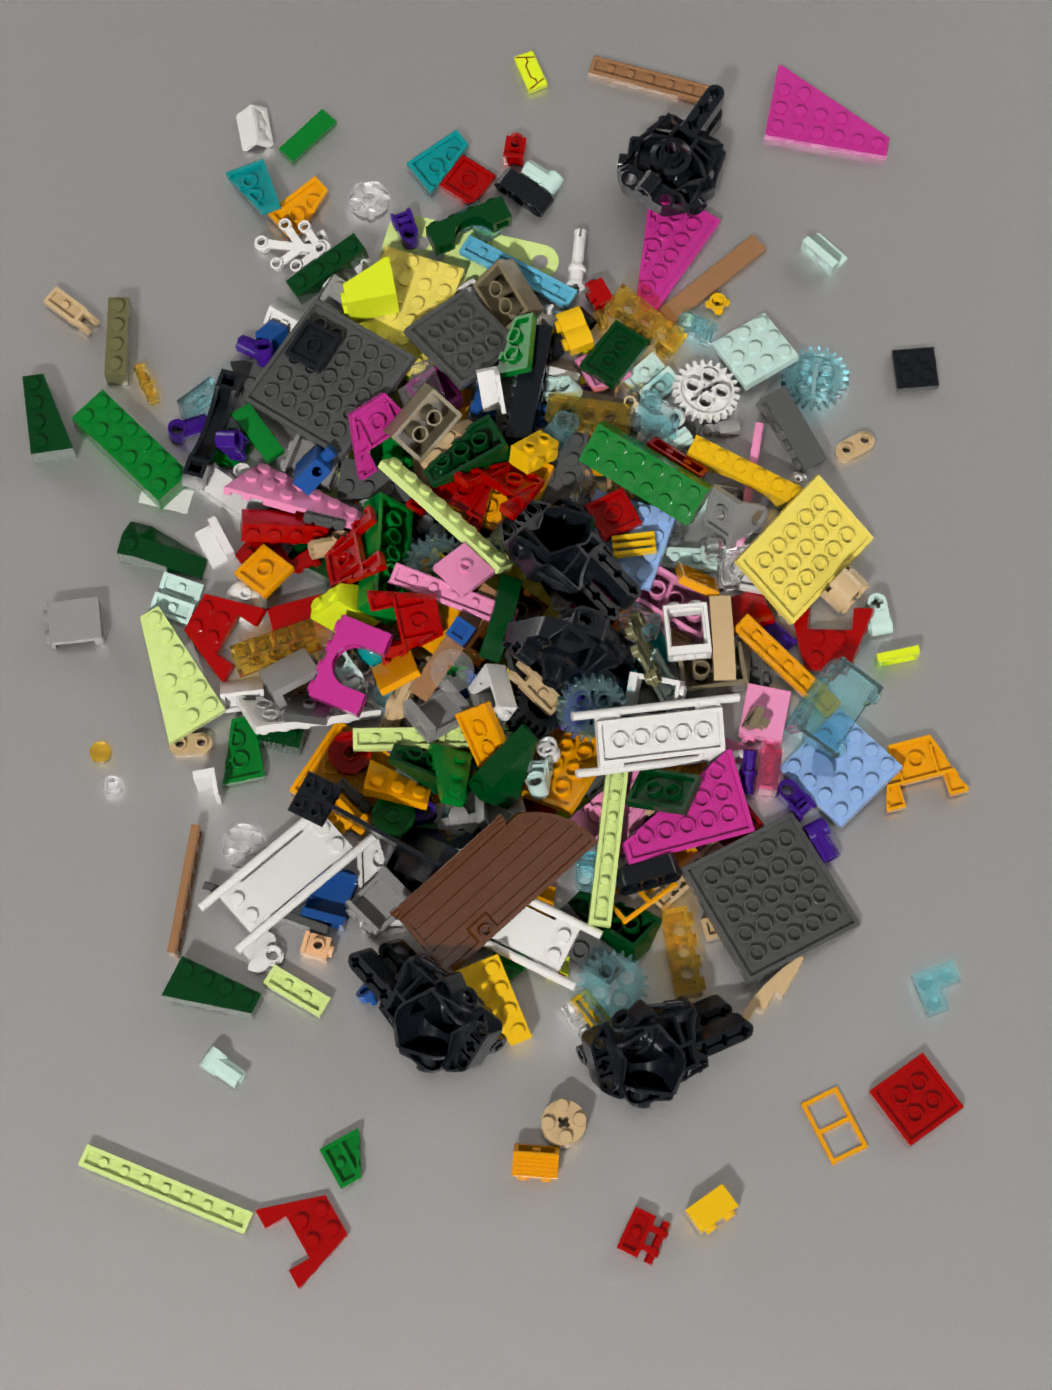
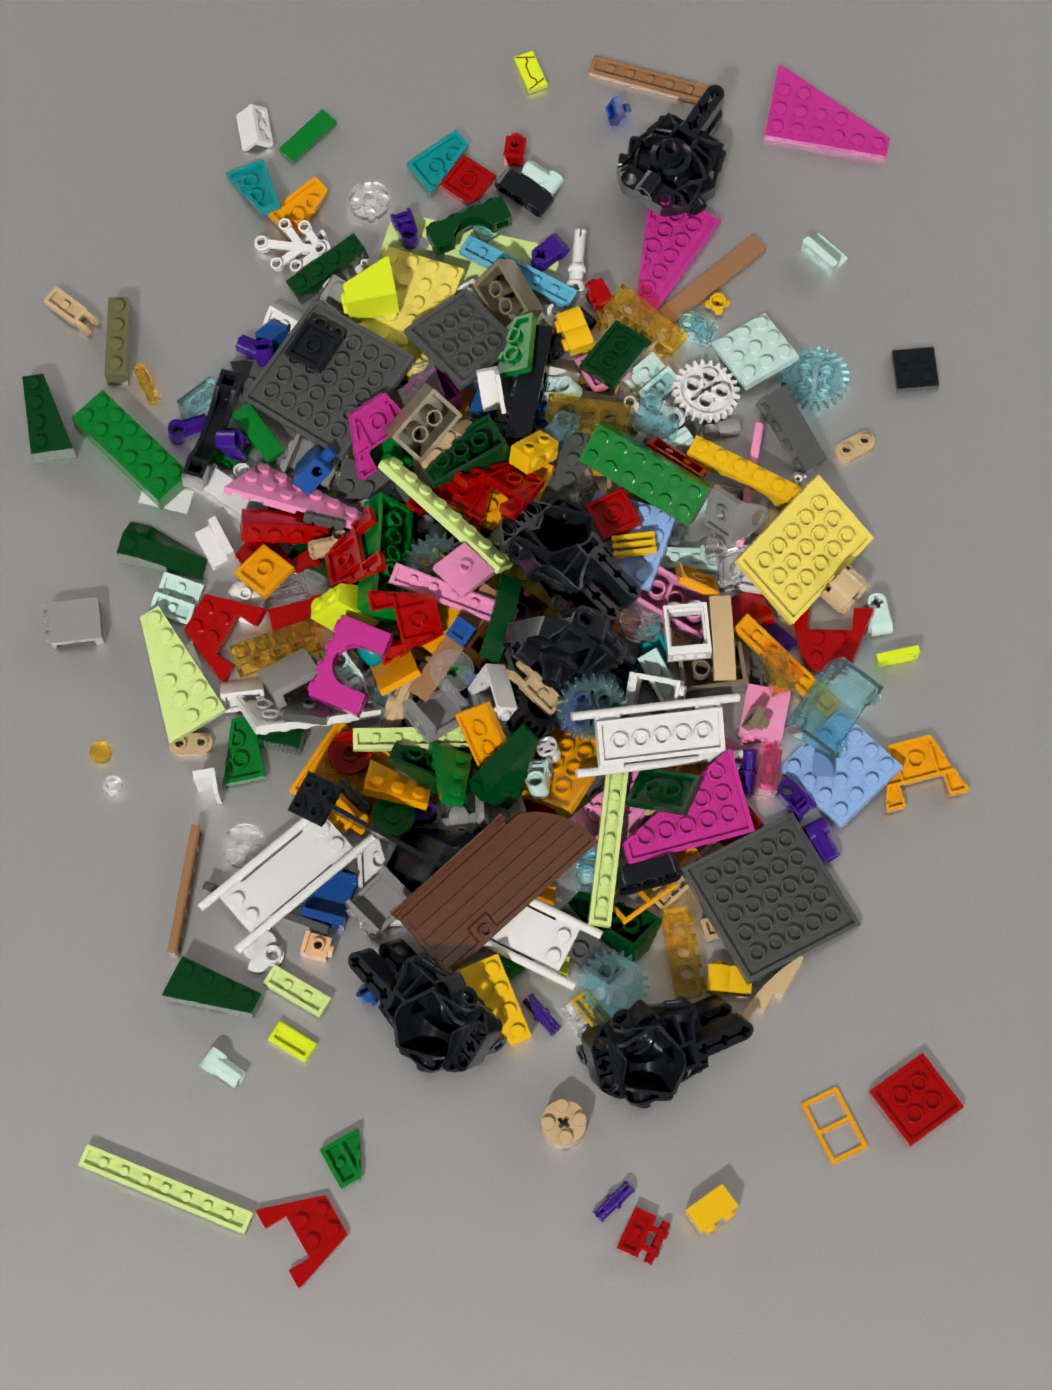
(290, 591): none -> clear wing
(292, 1041): none -> neon yellow tile
(535, 1162): light orange brick -> none
(542, 1014): none -> dark purple pin
(549, 252): none -> dark purple piece
(613, 1201): none -> dark purple pin
(617, 111): none -> clear blue tile
(643, 649): olive plant -> none
(726, 980): none -> yellow brick
(777, 671): none -> clear yellow brick
(929, 986): clear light blue plate -> none

